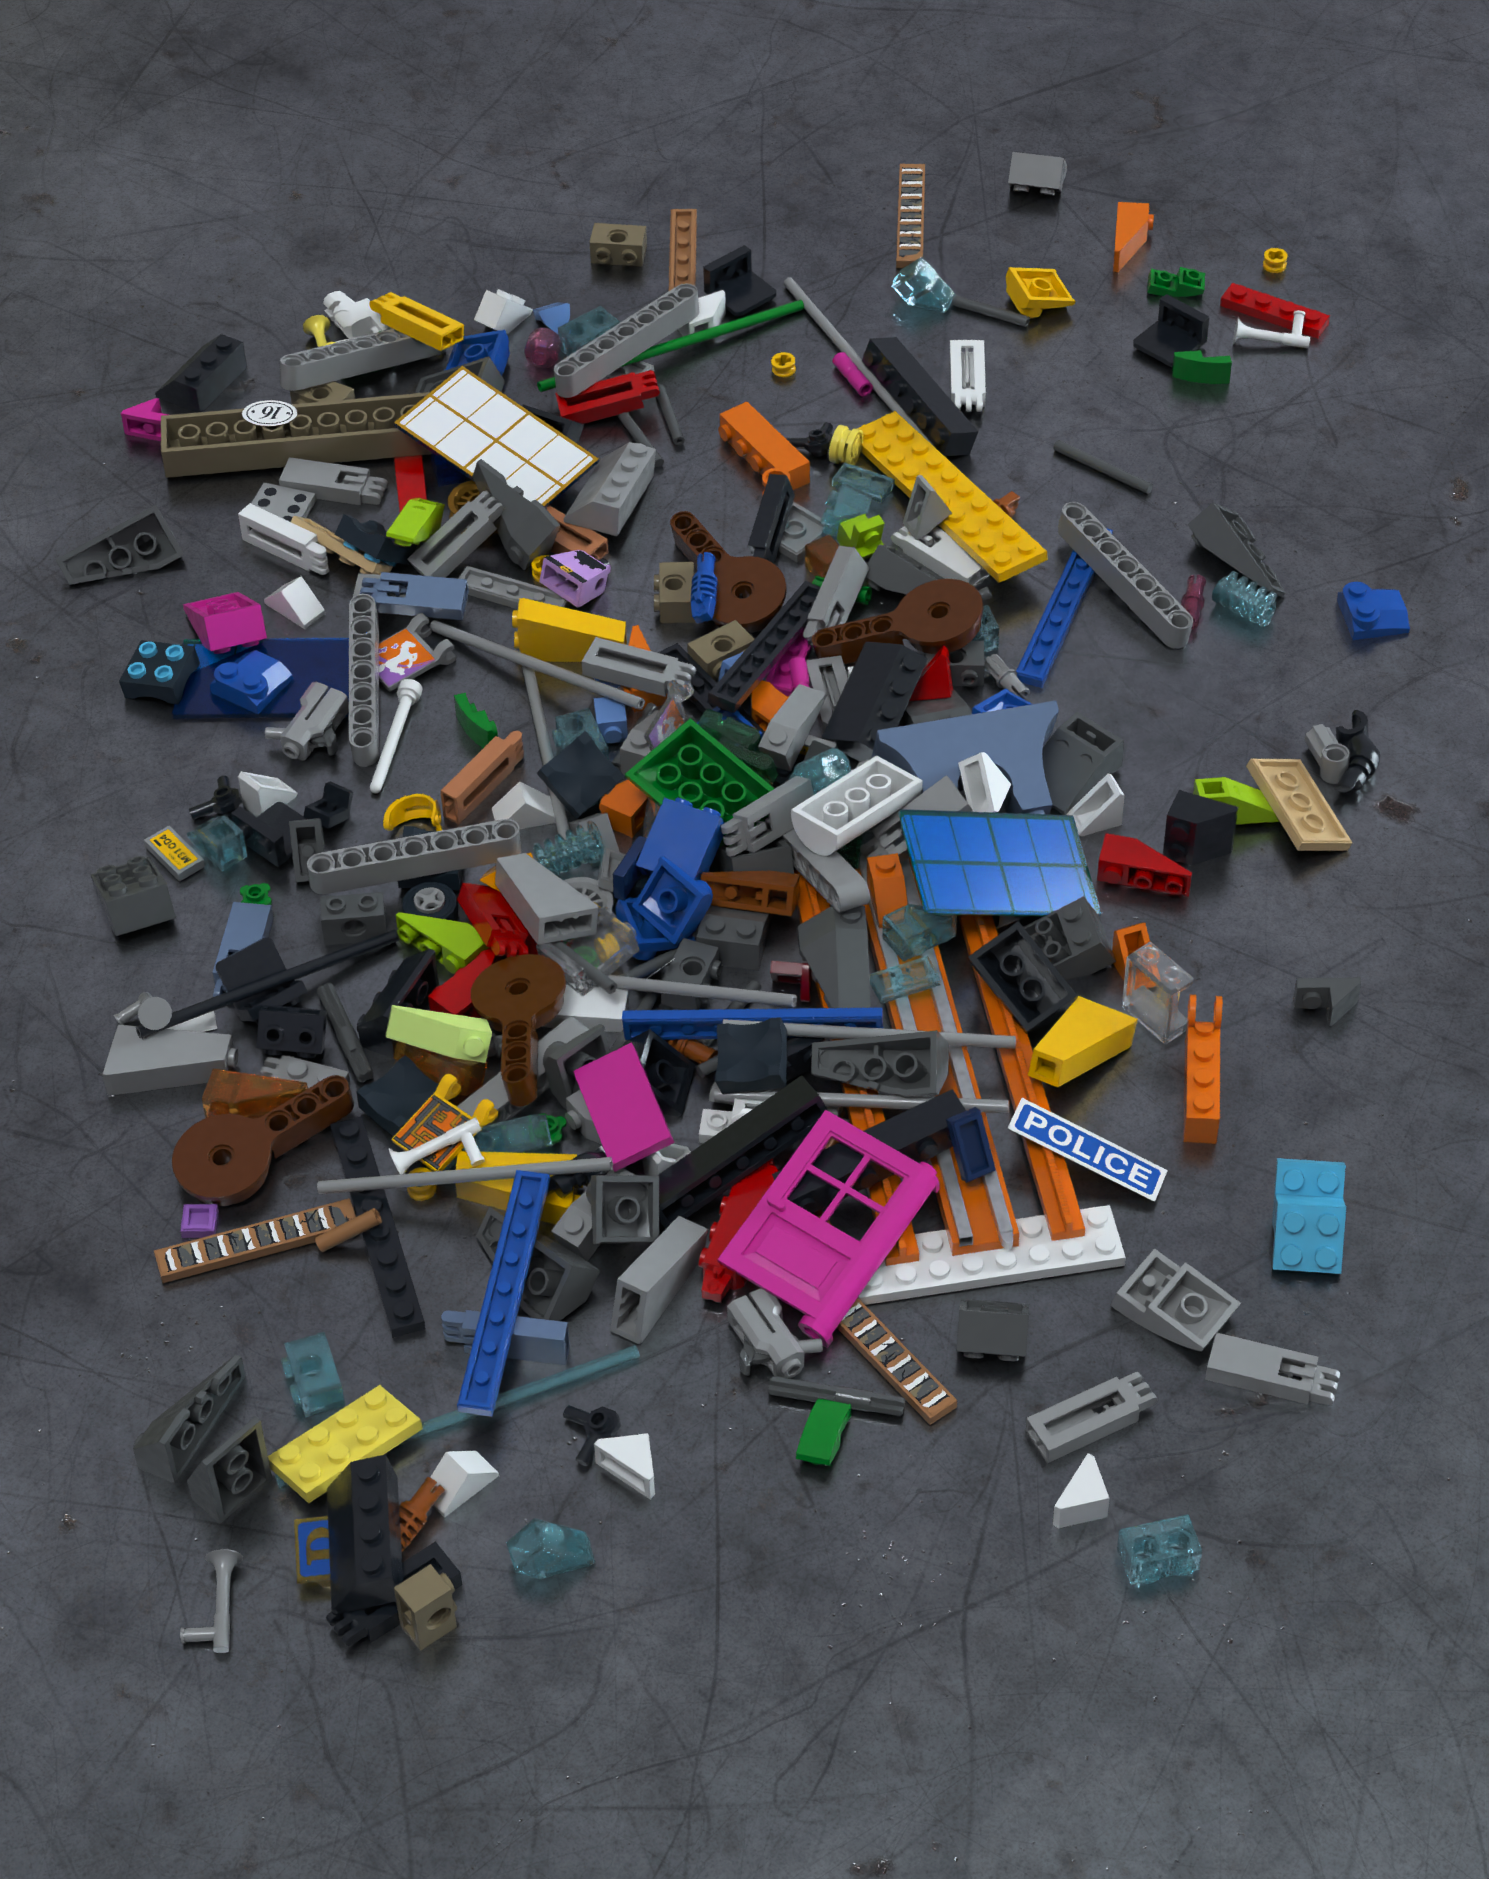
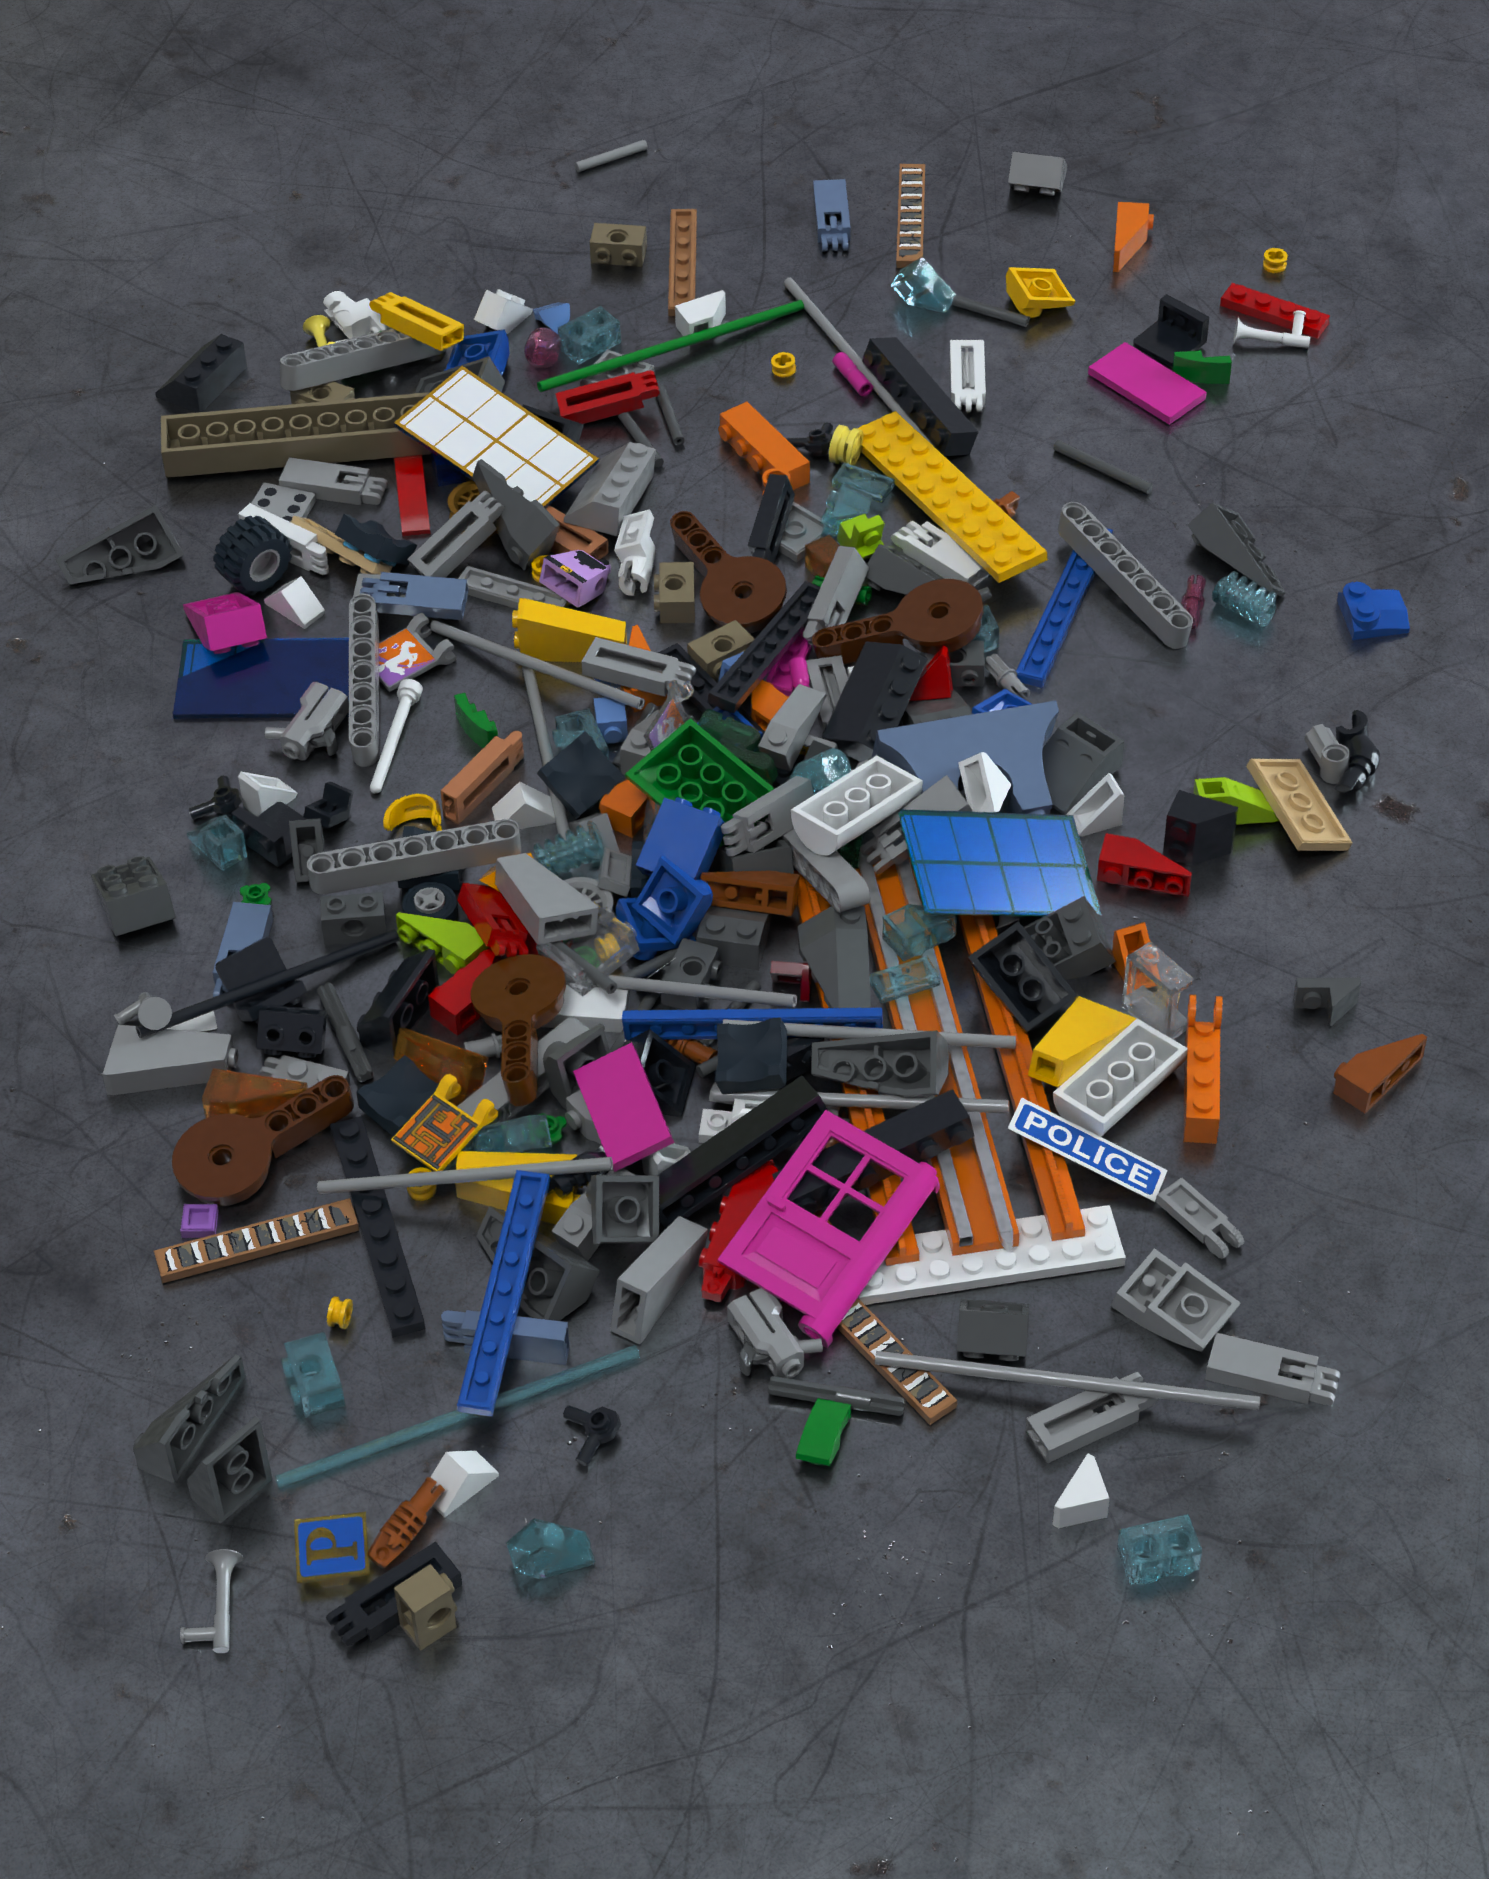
(143, 420): dark pink slope -> none
(159, 671): black brick -> none
(174, 853): tile -> none
(251, 680): blue slope -> none
(252, 555): none -> black wheel
(269, 413): white sticker -> none
(339, 1312): none -> yellow bush
(348, 1230): medium nougat piece -> none
(354, 1433): light yellow plate -> none
(364, 1535): black slope -> none
(416, 522): lime slope -> none
(441, 1032): yellowish green slope -> none
(463, 1133): white piece -> none
(611, 155): none -> light grey bar
(626, 340): light grey beam -> none
(627, 873): dark blue tile -> none
(628, 1460): white slope -> none
(635, 551): none -> white plate
(704, 589): blue hinge -> none
(735, 277): black bracket -> none
(831, 198): none -> sand blue hinge
(886, 885): orange slope -> none
(924, 509): light grey slope -> none
(970, 1144): dark blue tile -> none
(1068, 1380): none -> light grey piece
(1118, 1077): none -> white brick
(1147, 383): none -> dark pink tile
(1184, 284): green slope -> none
(1199, 1217): none -> light grey hinge
(1309, 1216): medium azure bracket -> none
(1376, 1071): none -> dark orange slope

